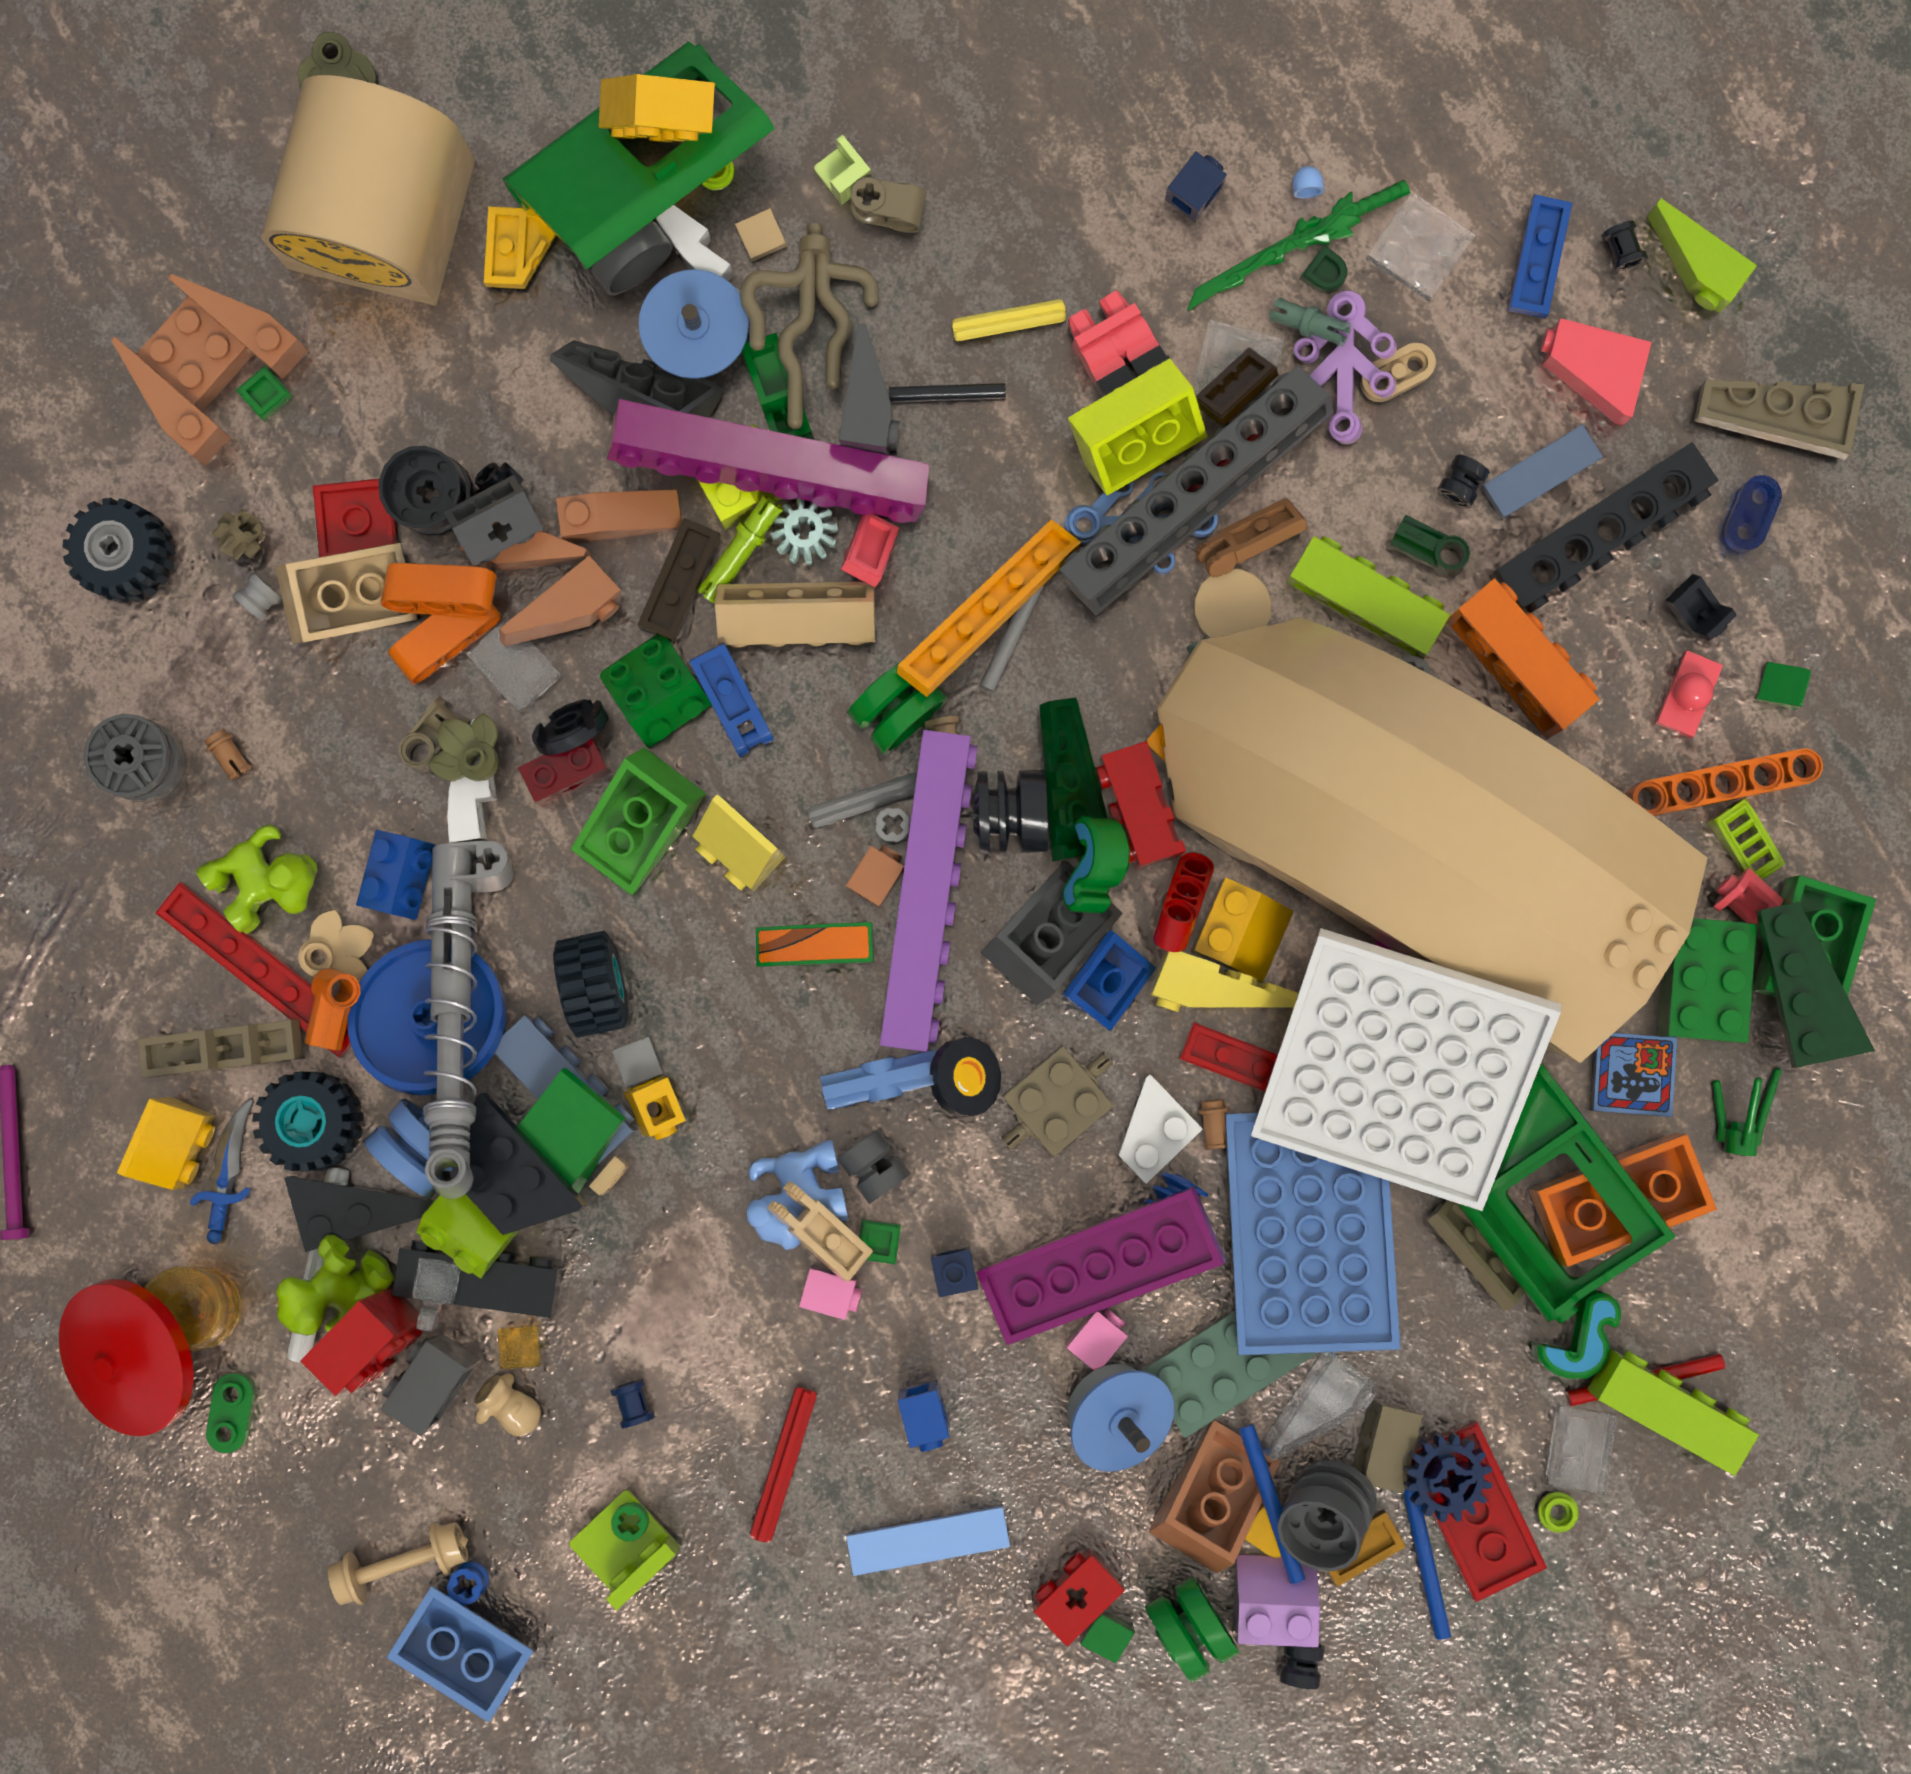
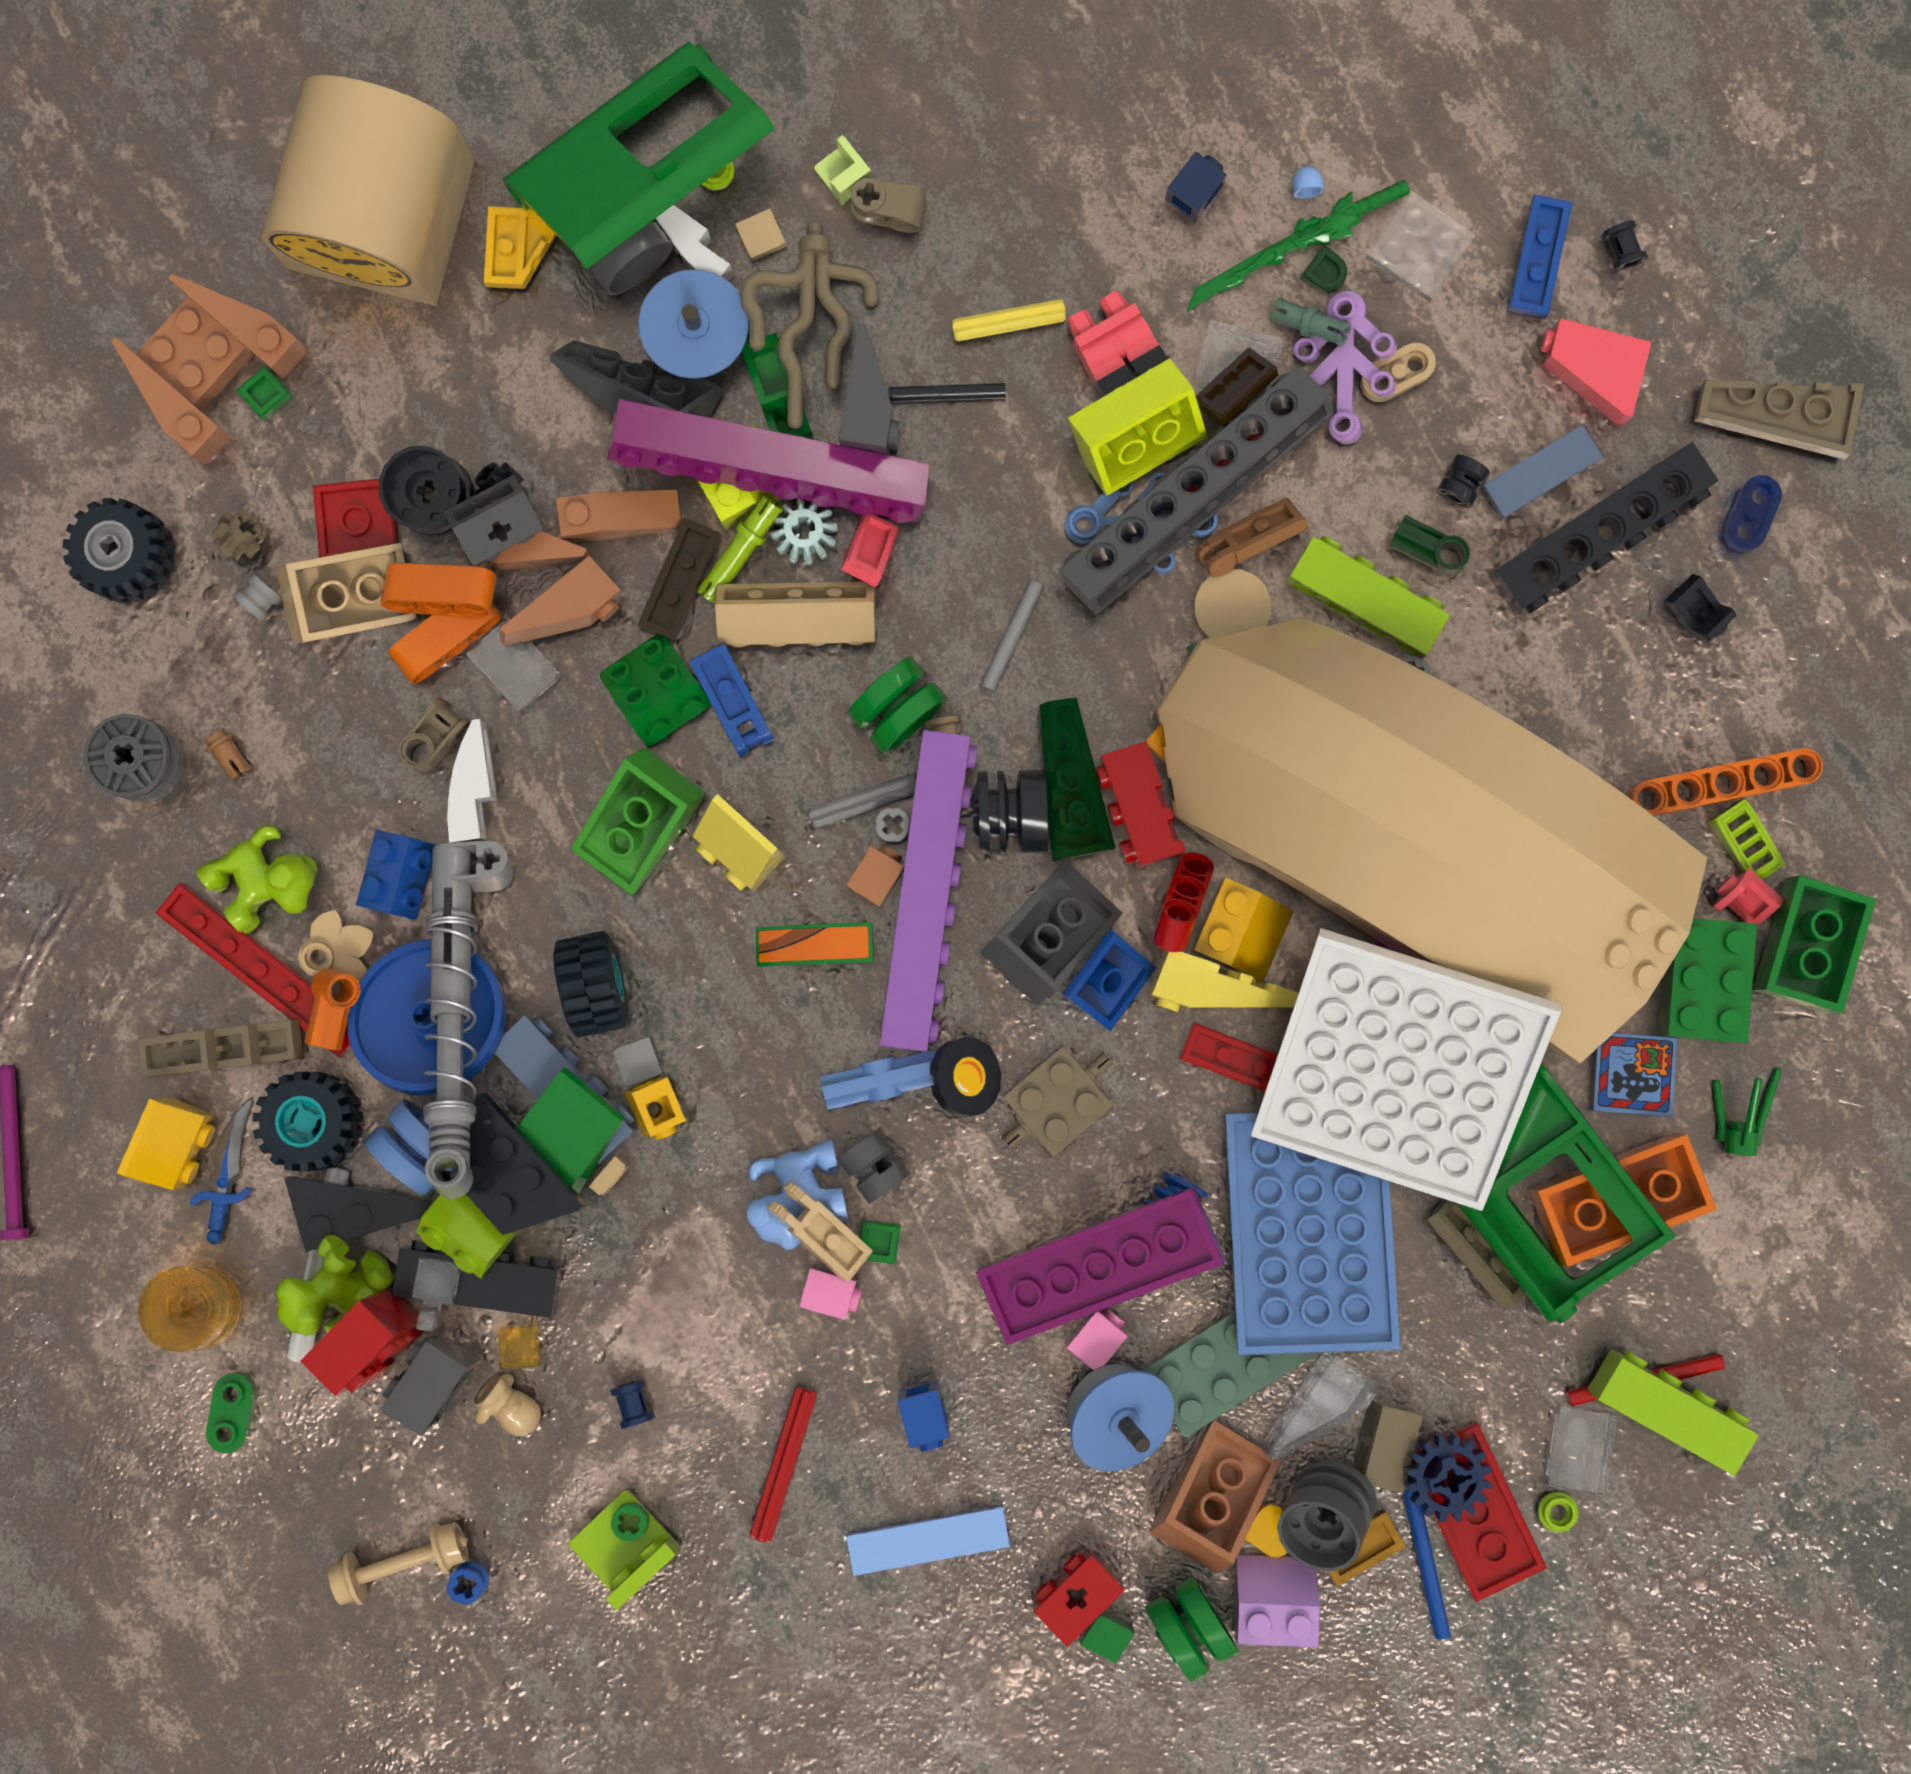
(126, 1357): red dish -> none
(346, 64): olive plate -> none
(460, 1654): medium blue slope -> none
(462, 746): olive plate -> none
(561, 774): dark red brick -> none
(570, 727): black tile -> none
(656, 108): yellow brick -> none
(954, 1272): dark blue brick -> none
(988, 608): light orange plate -> none
(1101, 866): green animal -> none
(1155, 1131): white wing -> none
(1214, 1123): medium nougat pin -> none
(1269, 1497): blue bar -> none
(1302, 1666): black wheel -> none
(1523, 658): orange brick -> none
(1589, 1341): green animal -> none
(1688, 694): coral tile -> none
(1703, 261): lime slope -> none
(1783, 685): green slope -> none
(1810, 999): dark green wing -> none

